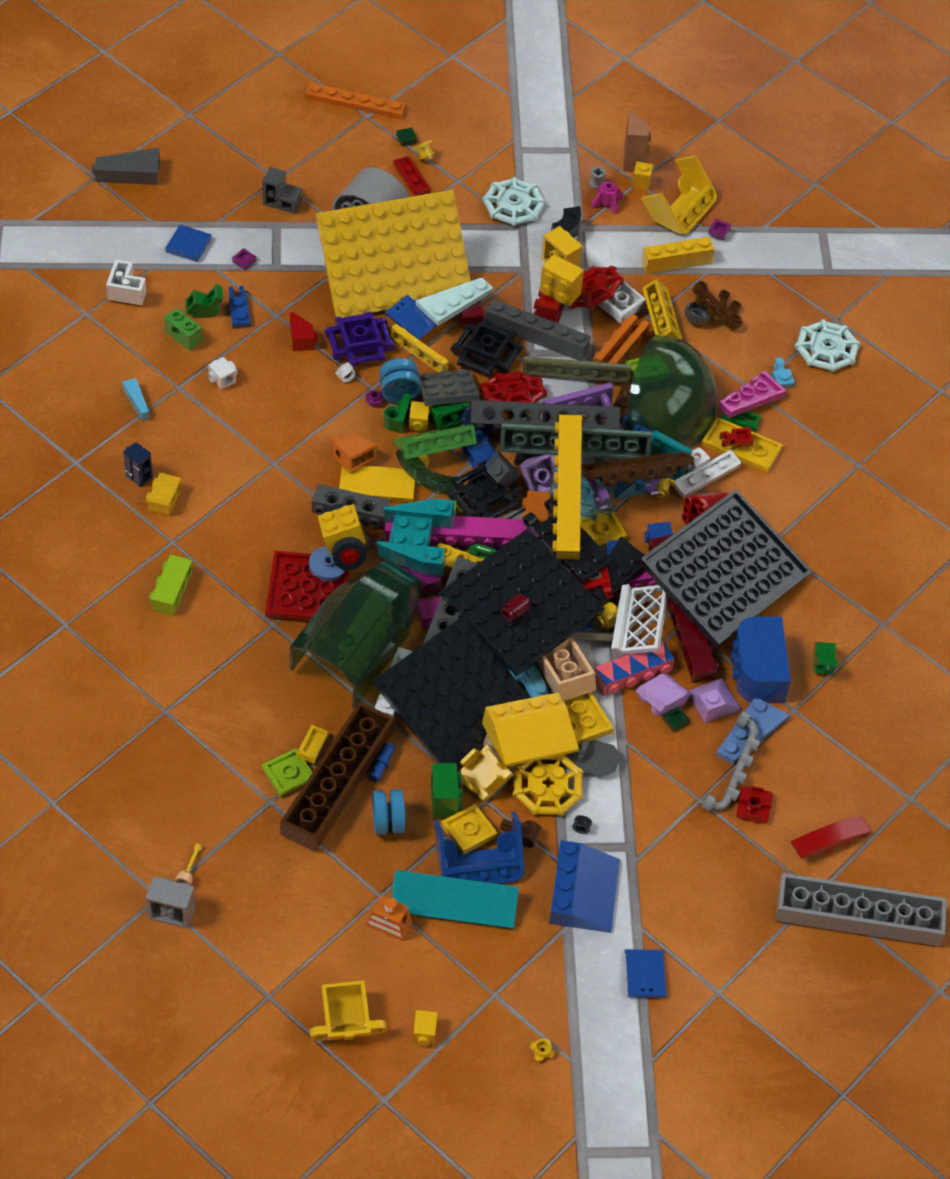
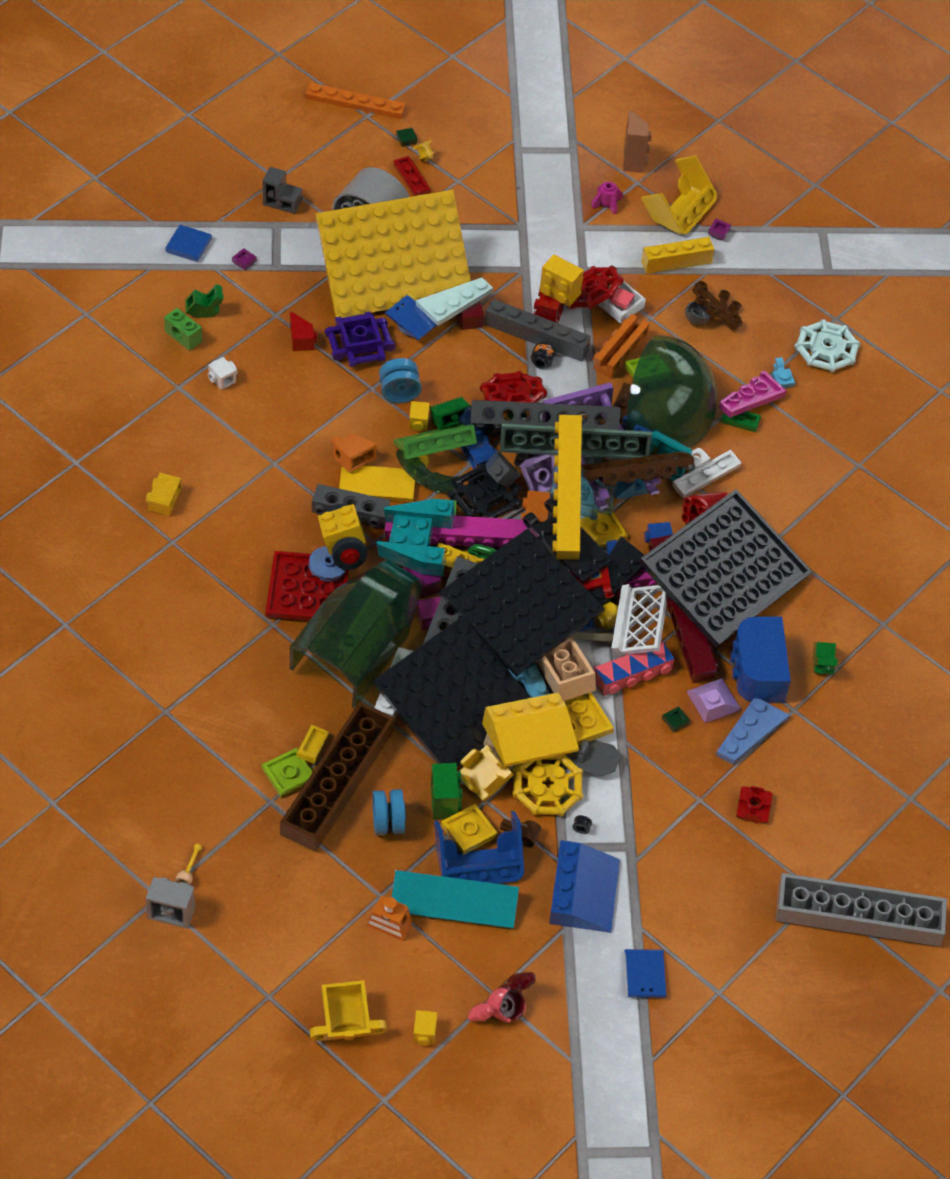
(124, 286): white brick -> none
(129, 167): dark grey slope -> none
(135, 396): medium azure piece -> none
(138, 464): dark blue brick -> none
(171, 584): lime brick -> none
(239, 309): blue hinge -> none
(344, 370): white tile -> none
(374, 398): magenta plate -> none
(381, 762): blue pin -> none
(396, 416): green plate -> none
(419, 349): yellow plate -> none
(448, 387): dark grey plate -> none
(486, 348): black brick -> none
(508, 994): none -> hair
(515, 607): dark red brick -> none
(518, 190): light aqua plate -> none
(542, 1044): yellow plate -> none
(543, 355): none -> black head
(563, 245): yellow brick -> none
(570, 221): black brick -> none
(577, 369): olive tile -> none
(597, 177): light grey bush -> none
(622, 298): none -> coral tile
(642, 175): yellow brick -> none
(661, 309): yellow brick -> none
(663, 487): yellow brick -> none
(663, 694): lavender slope -> none
(738, 775): light grey bar -> none
(739, 437): red plate -> none
(760, 455): yellow tile -> none
(831, 836): red slope -> none

